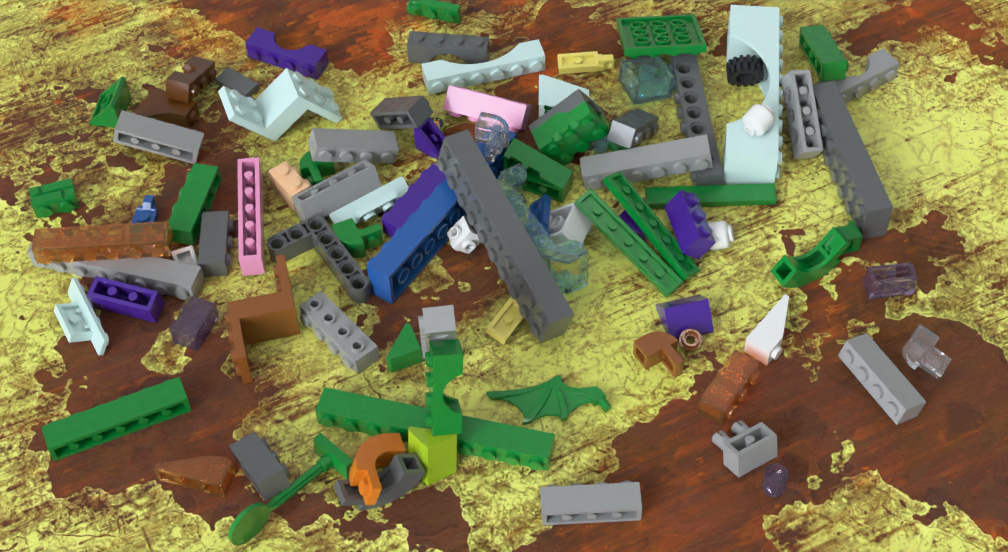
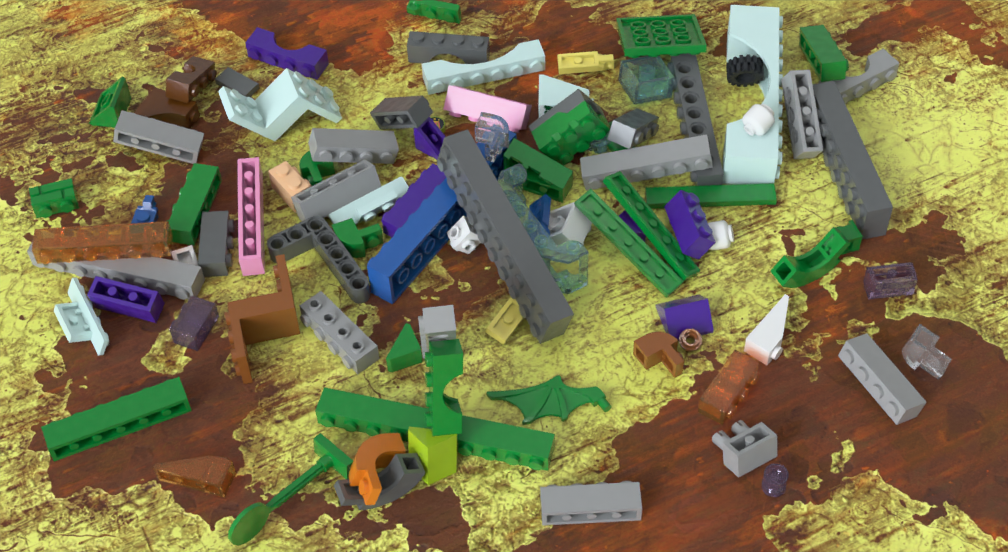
(261, 465): dark grey brick -> none

